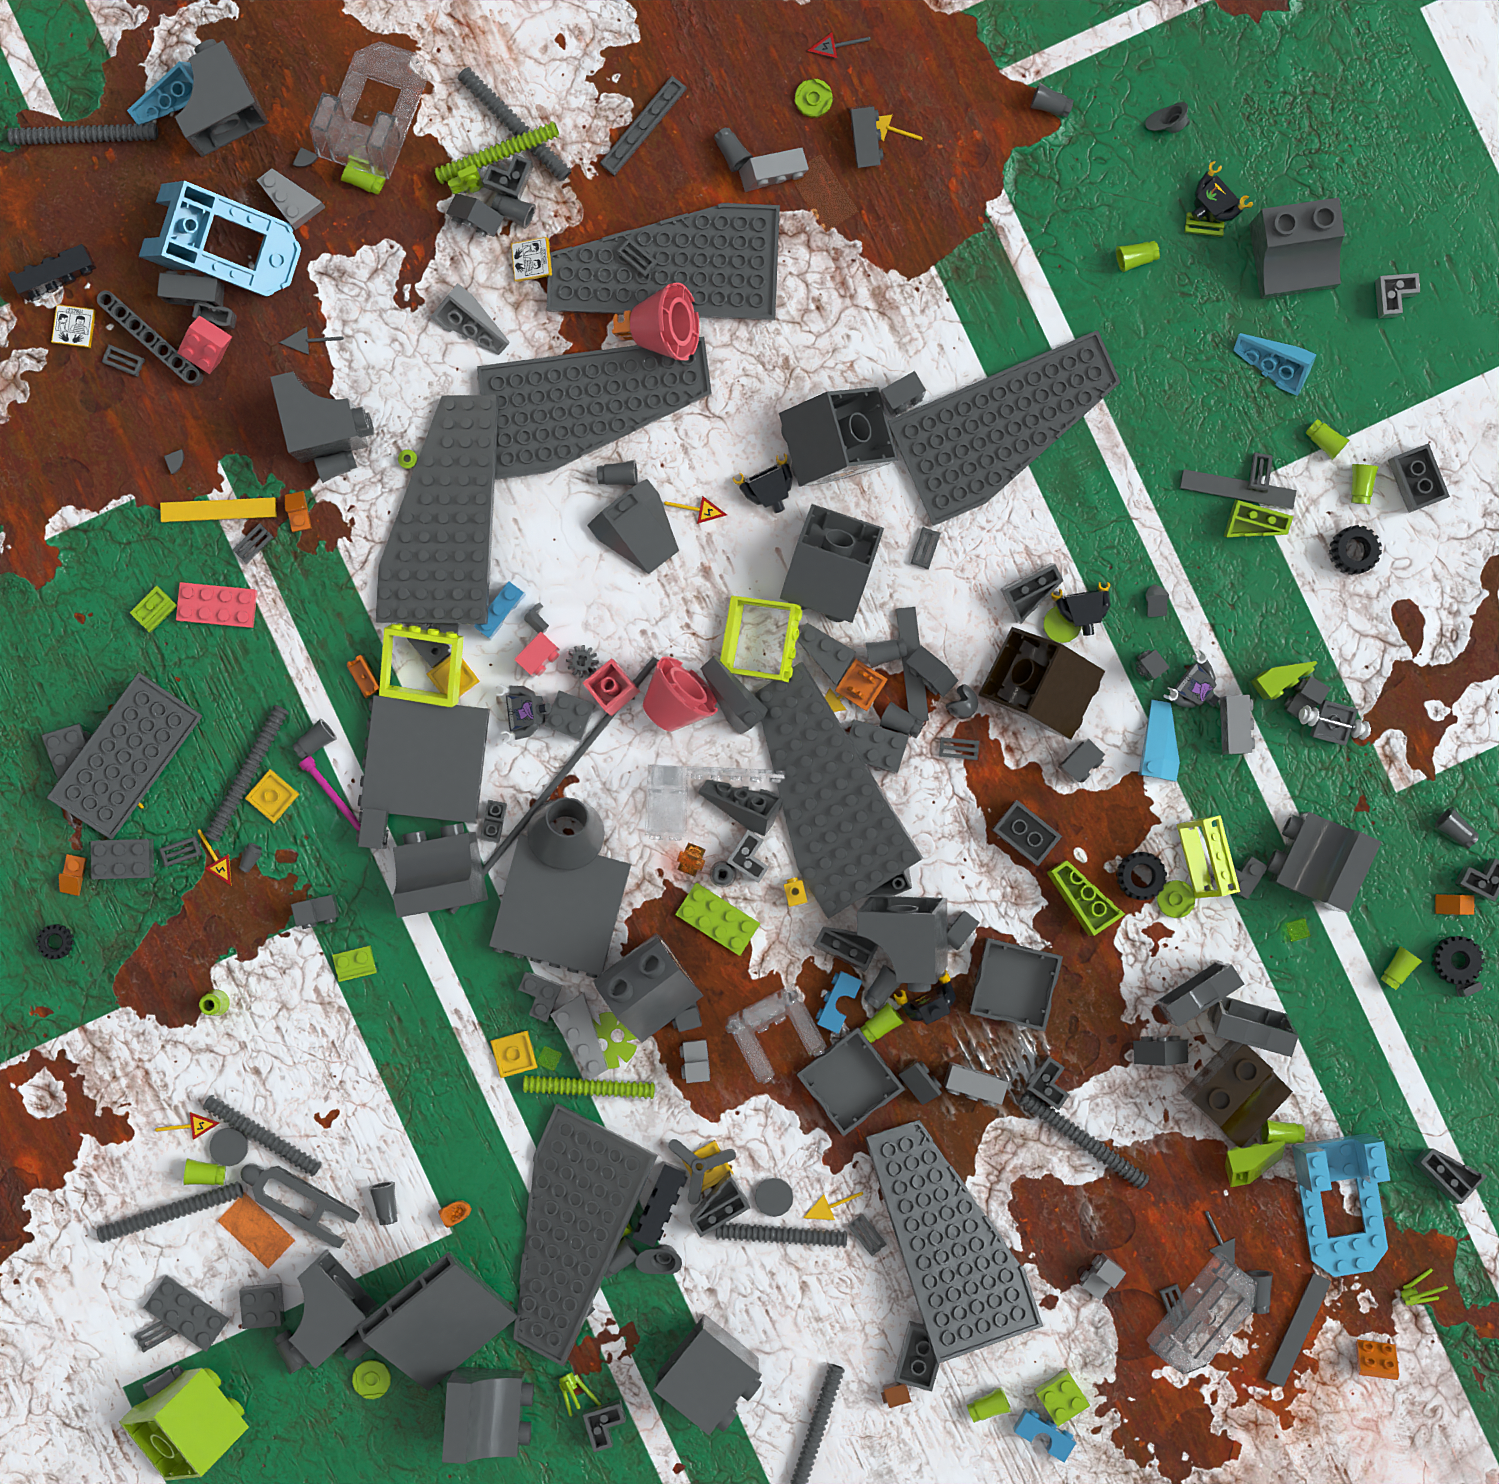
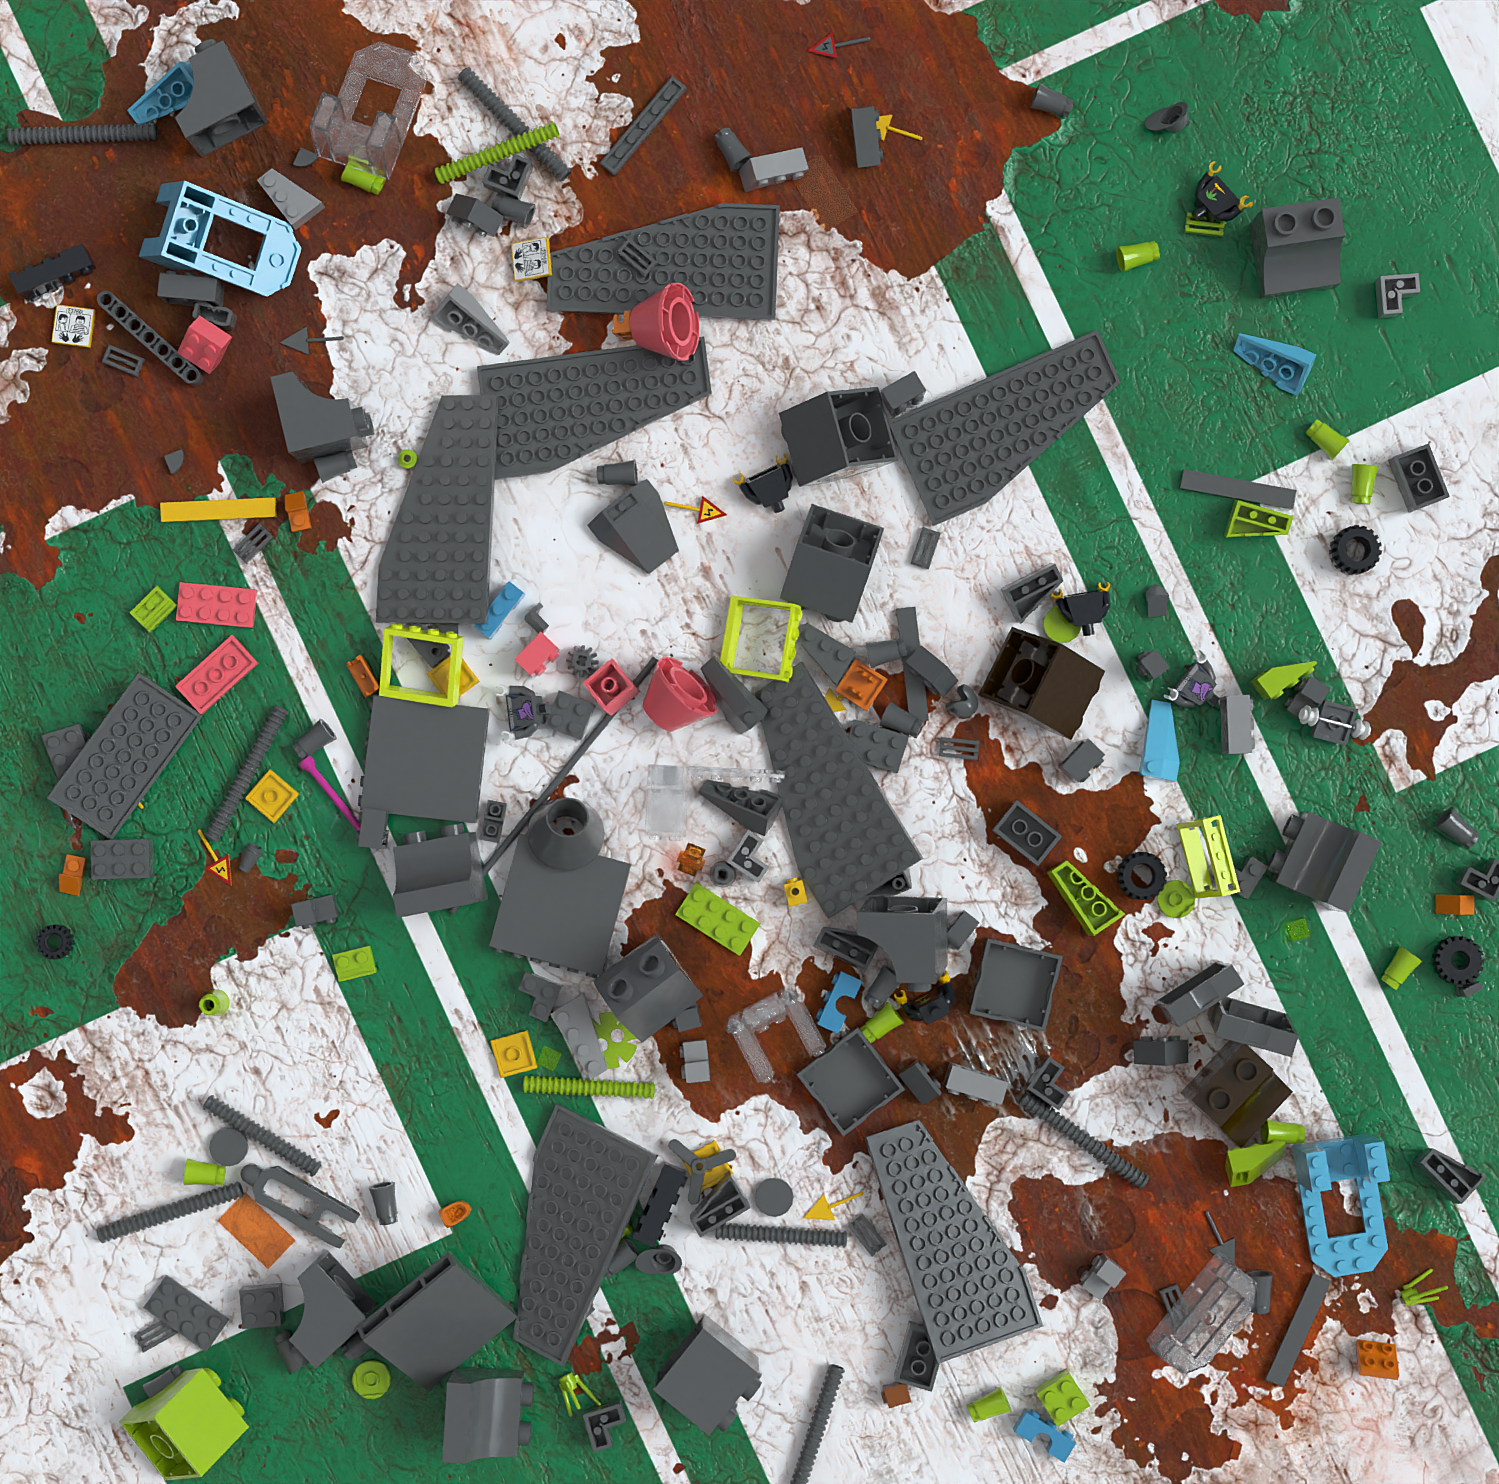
(196, 846): dark grey tile -> none
(198, 1125): piece -> none
(217, 674): none -> coral plate
(467, 180): lime hinge -> none
(813, 98): lime tile -> none
(1258, 486): dark grey tile -> none

